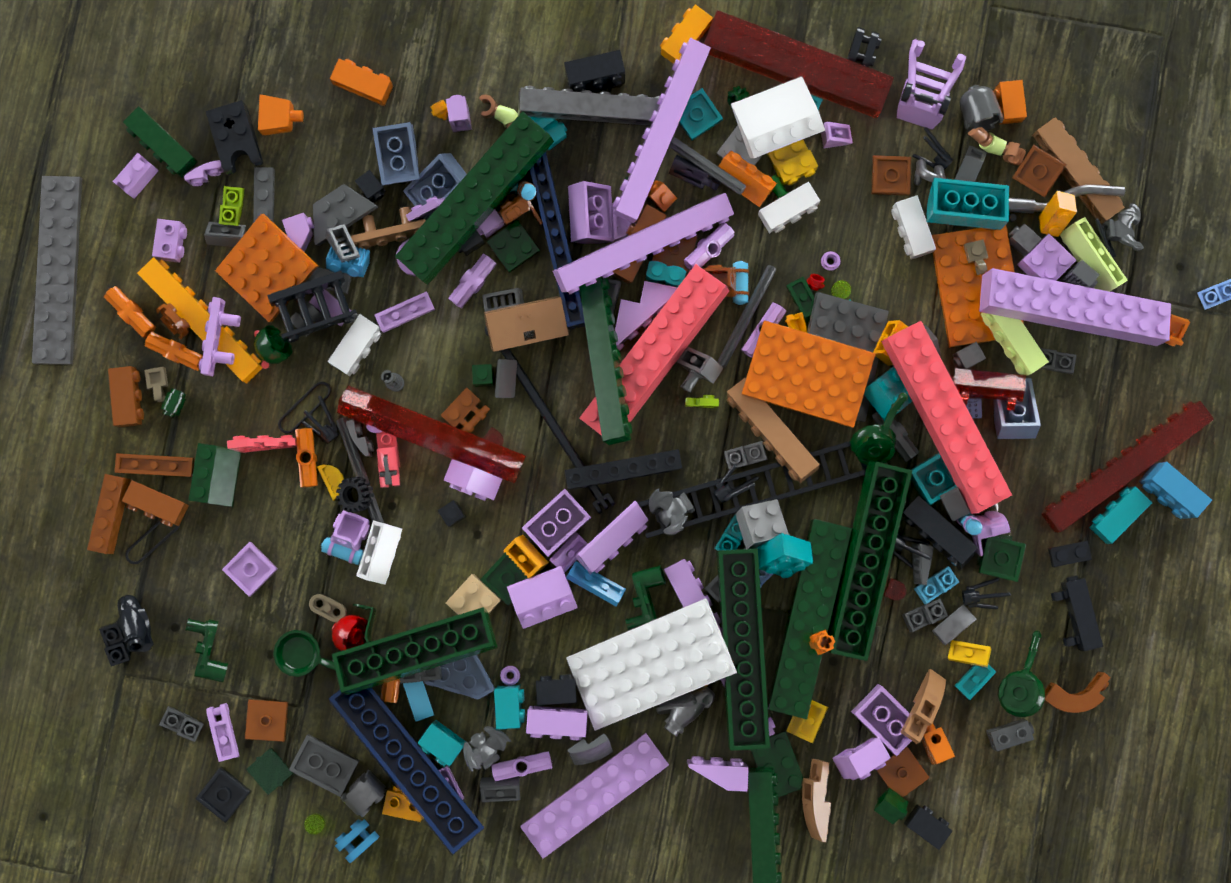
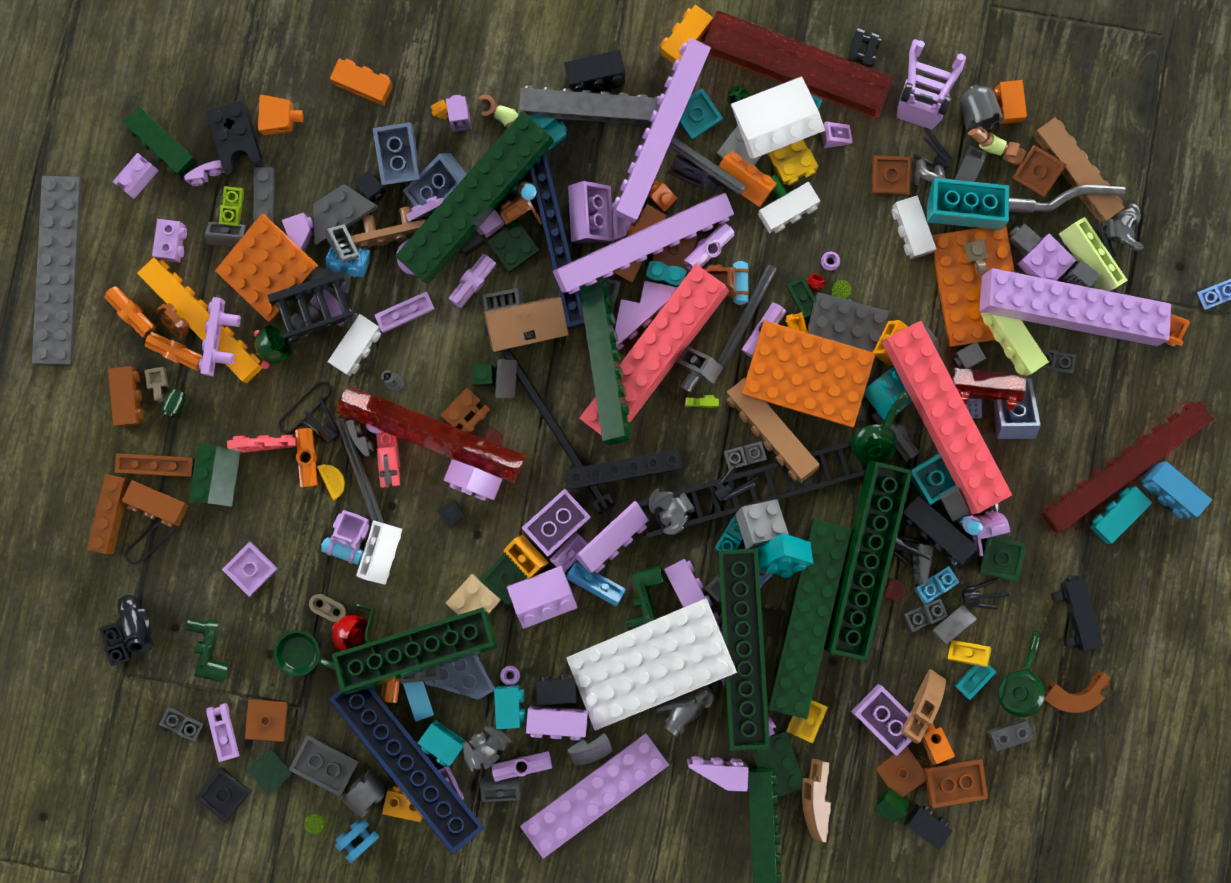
(345, 494): black tyre -> none
(822, 642): orange piece -> none
(859, 761): lavender brick -> none
(956, 783): none -> dark orange plate
(1057, 213): light orange brick -> none
(1069, 554): black plate -> none

